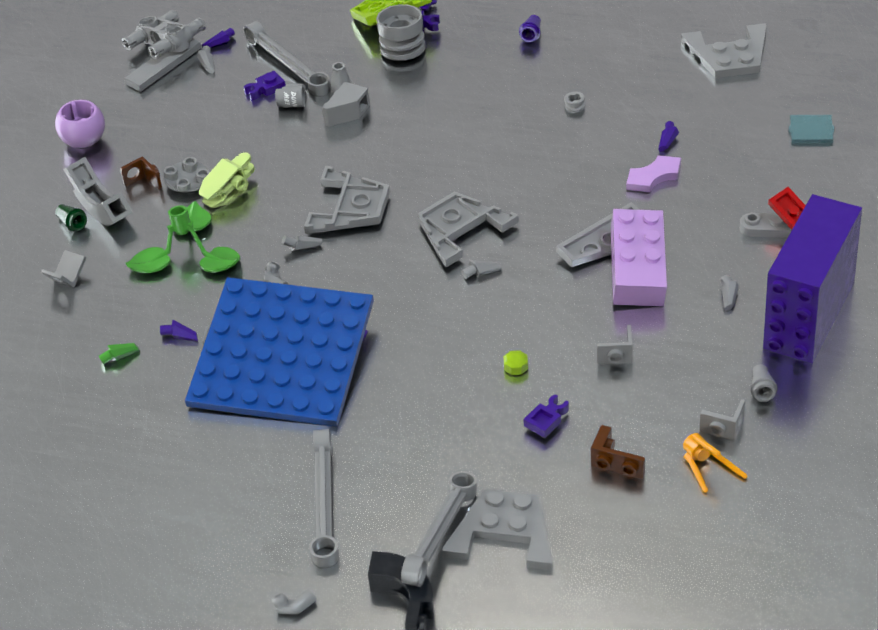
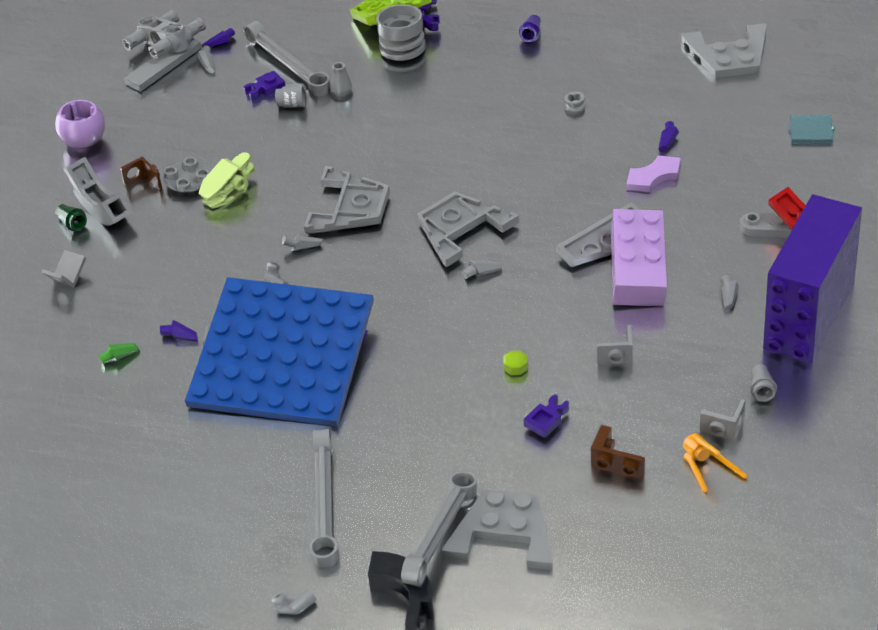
(182, 221): bright green plant -> none
(346, 104): light grey slope -> none

